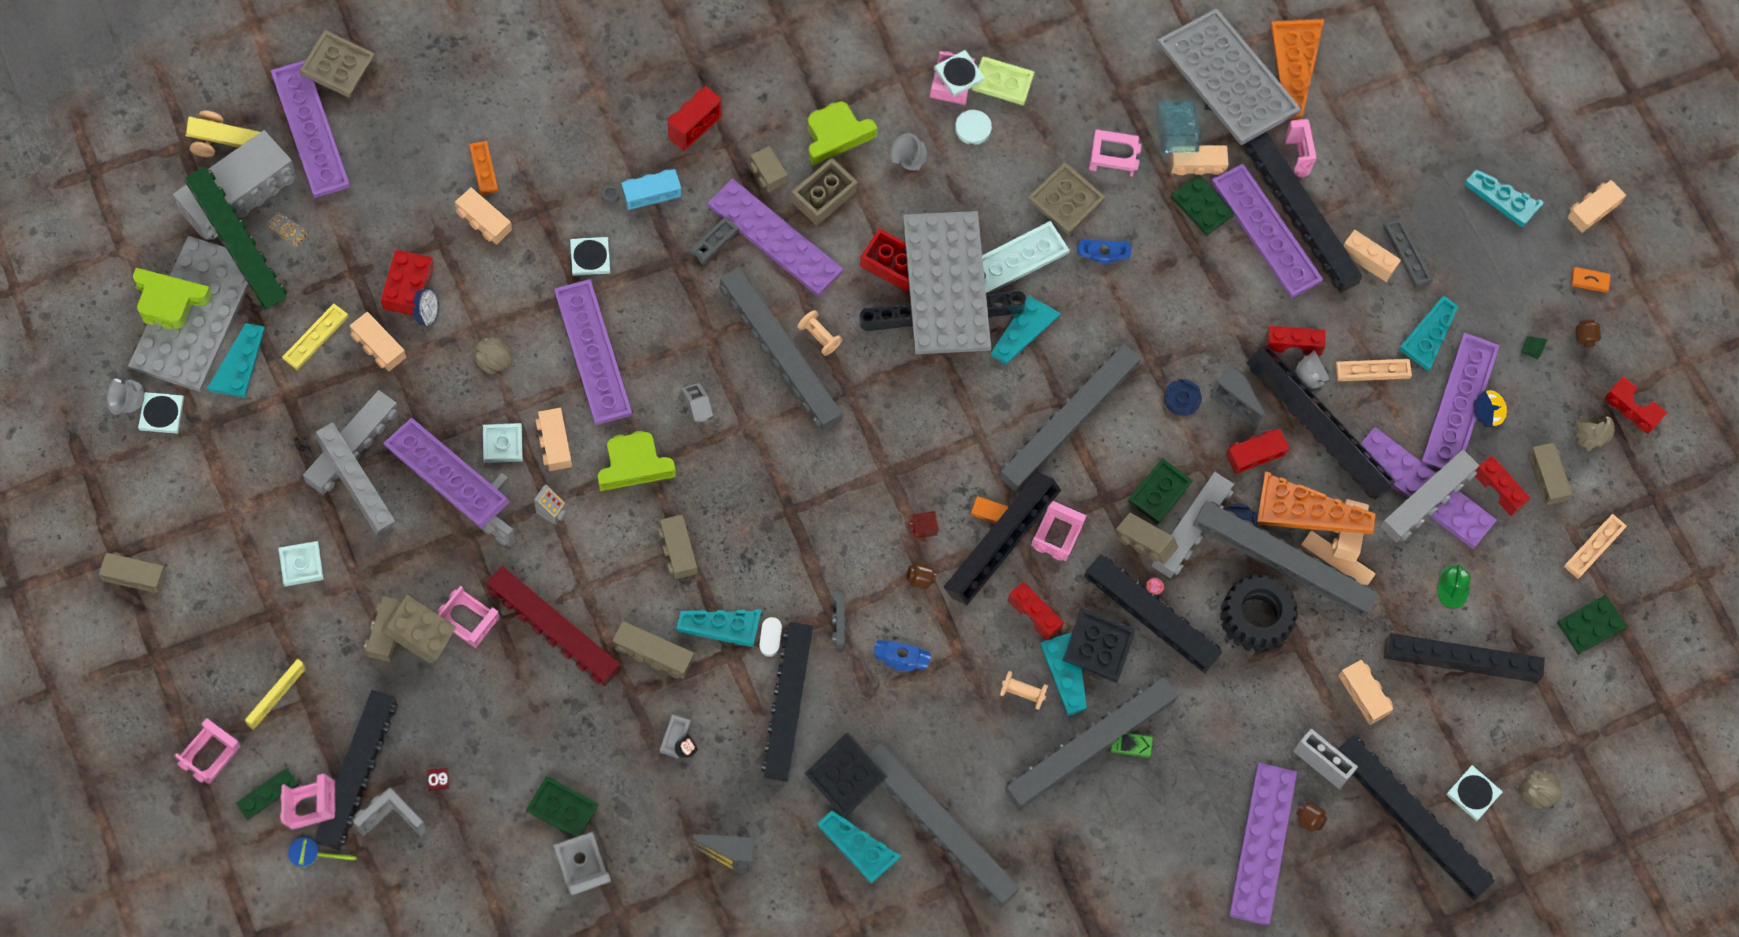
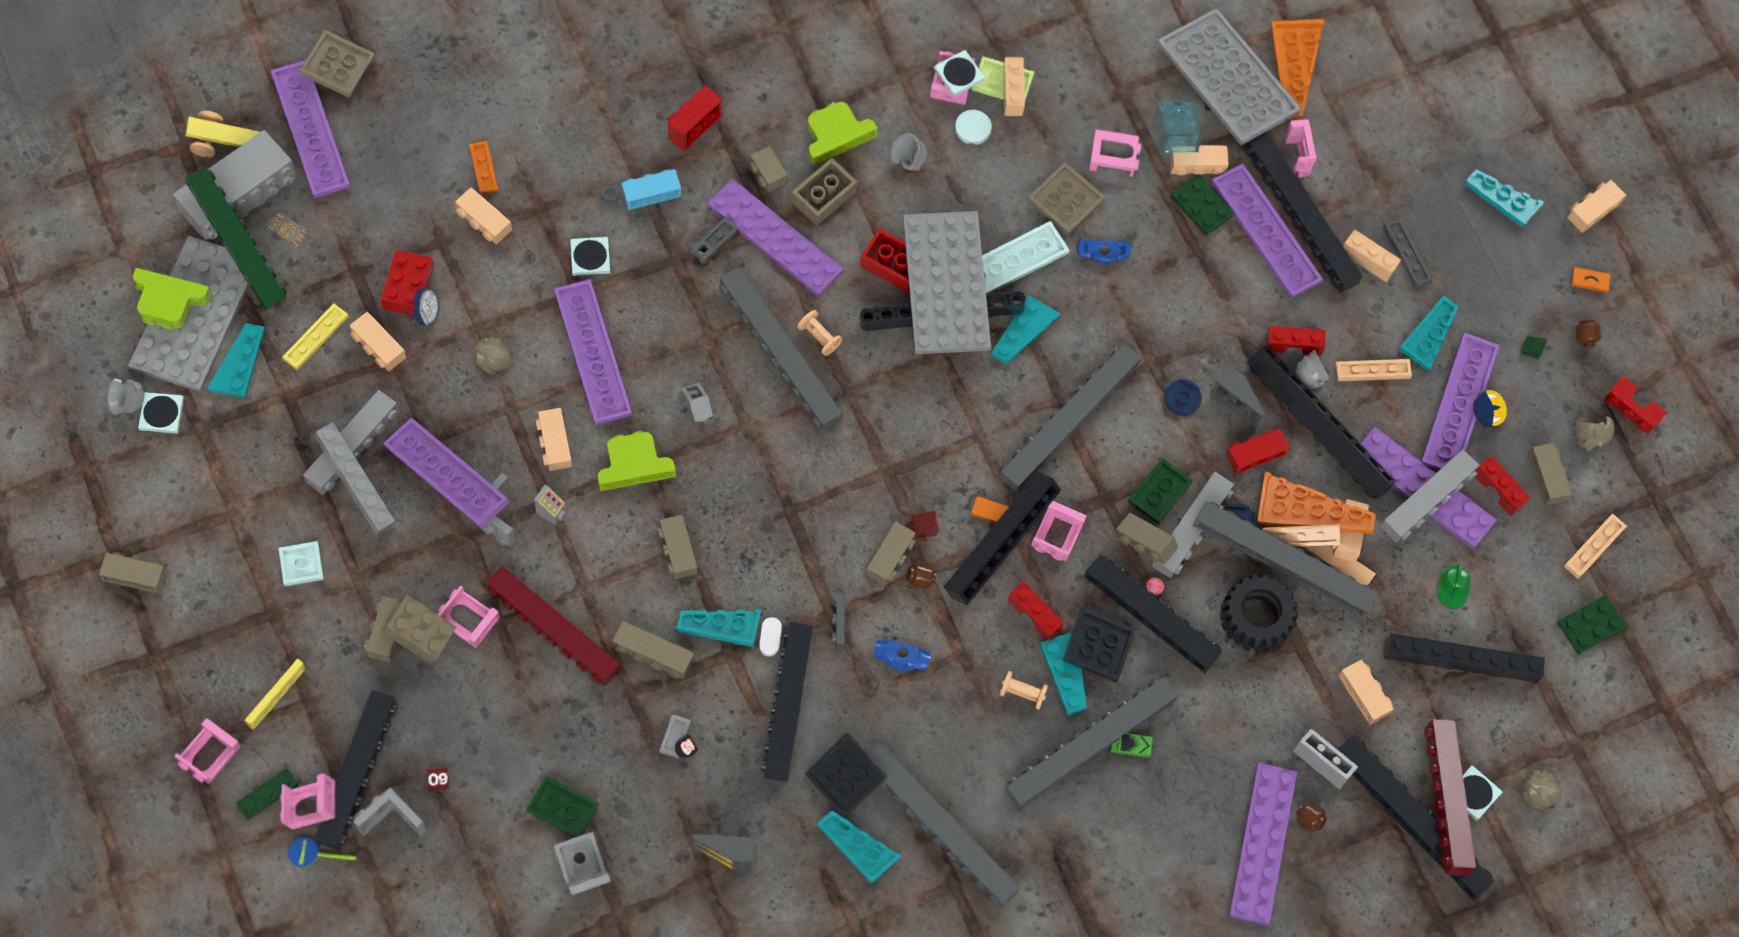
(502, 443): light aqua tile -> none
(891, 554): none -> dark tan brick
(1013, 86): none -> light nougat brick
(1308, 535): none -> light nougat tile
(1450, 797): none -> brick

